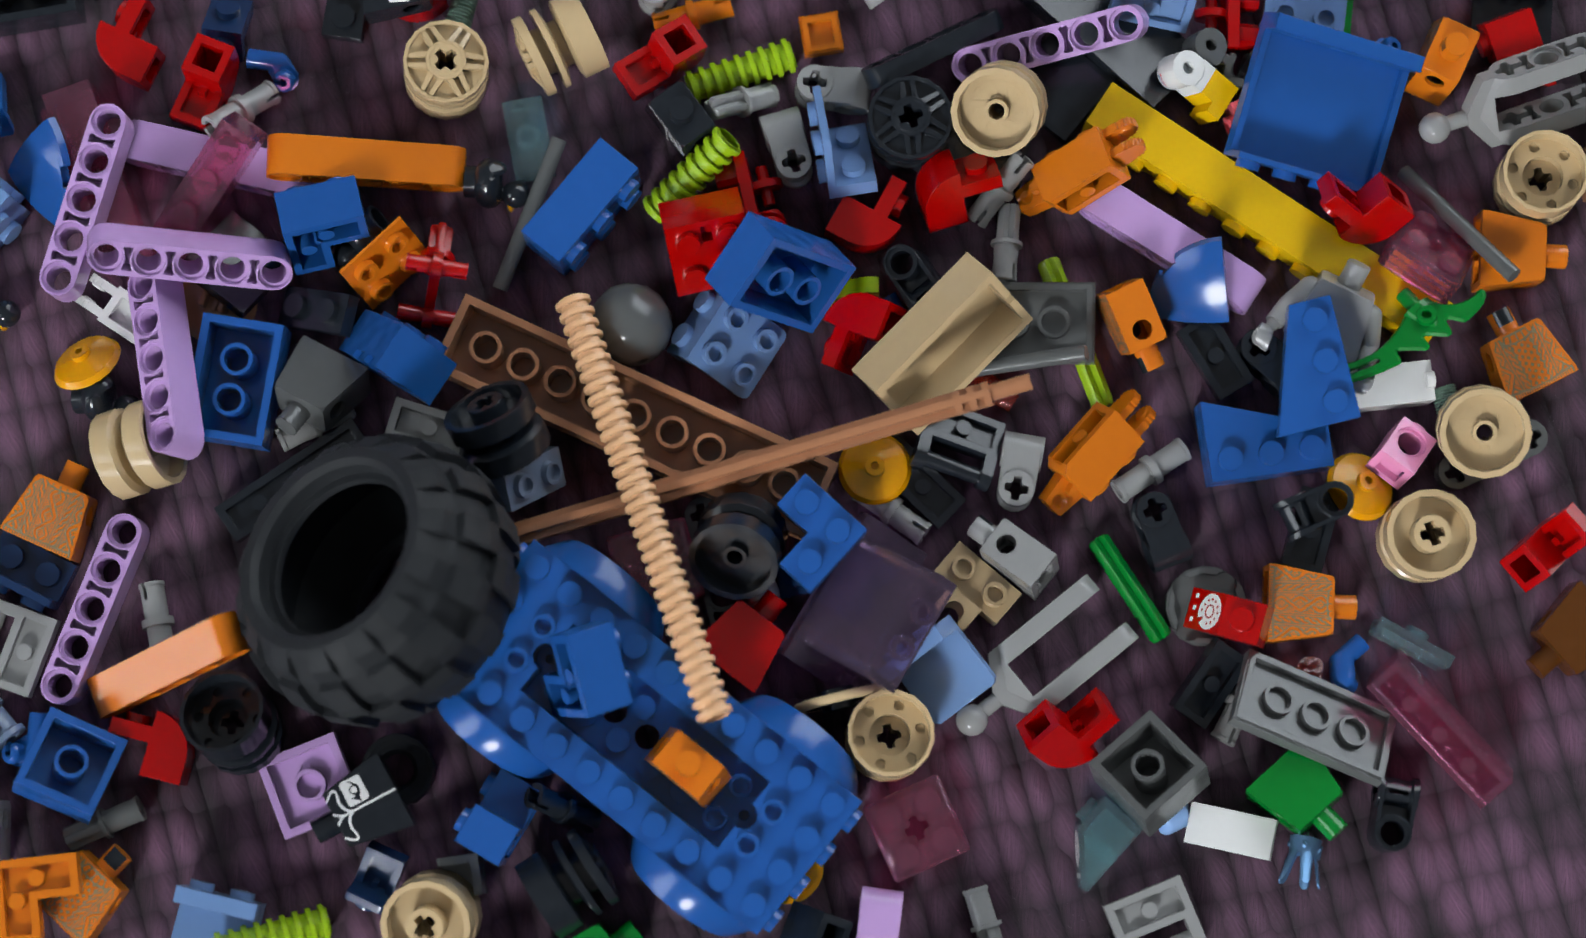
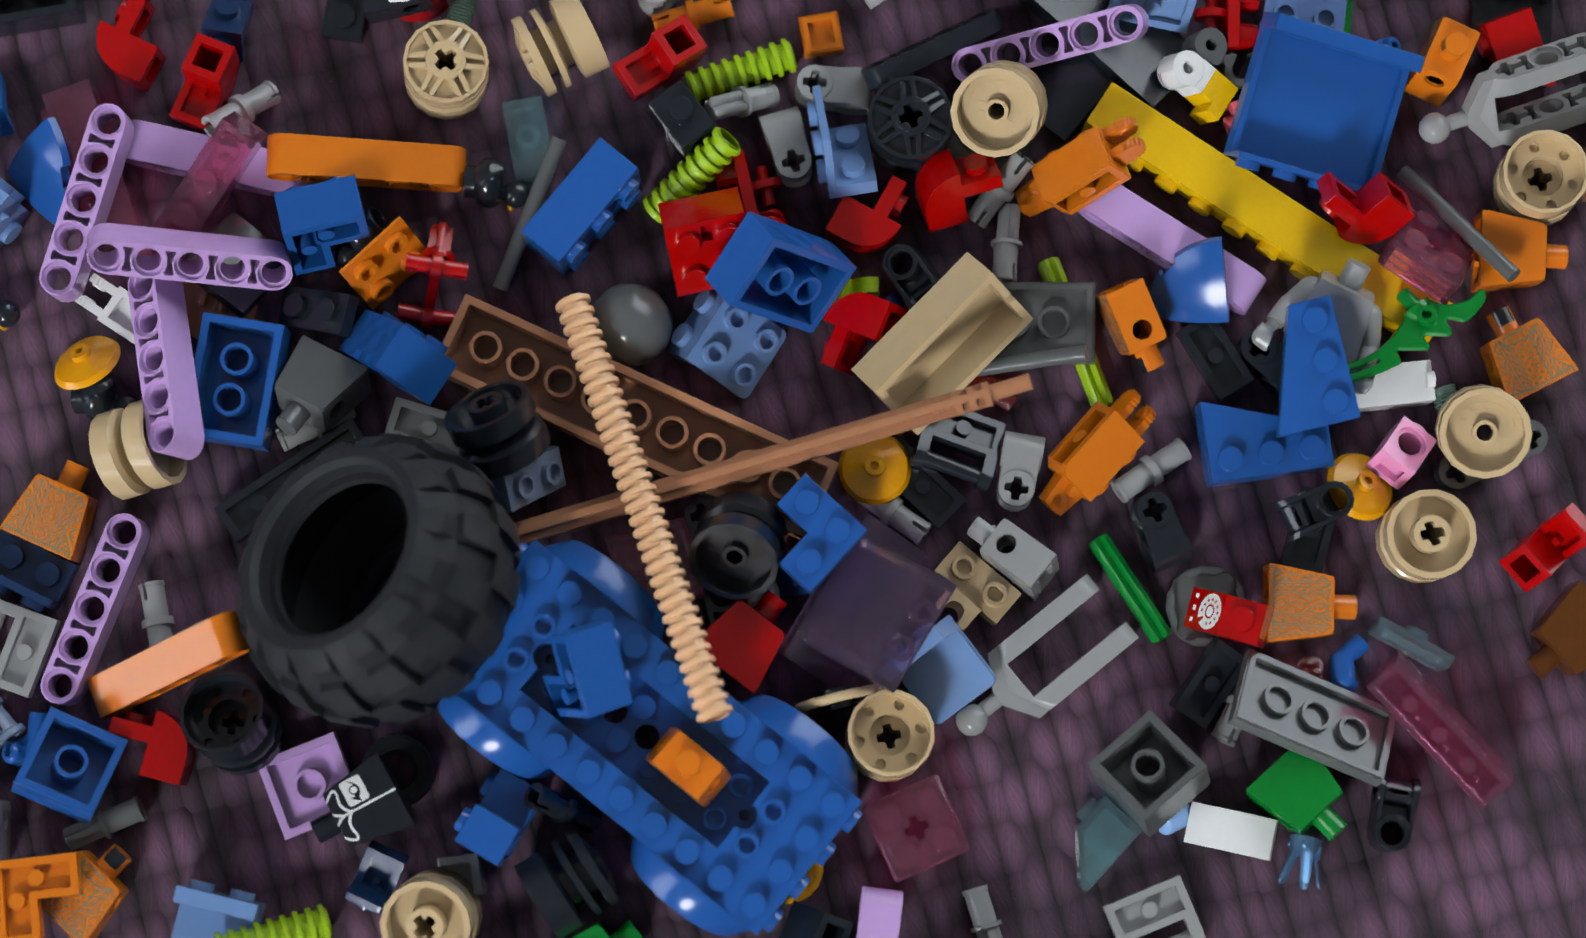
(278, 66): blue arm -> none
(1067, 738): red brick -> none

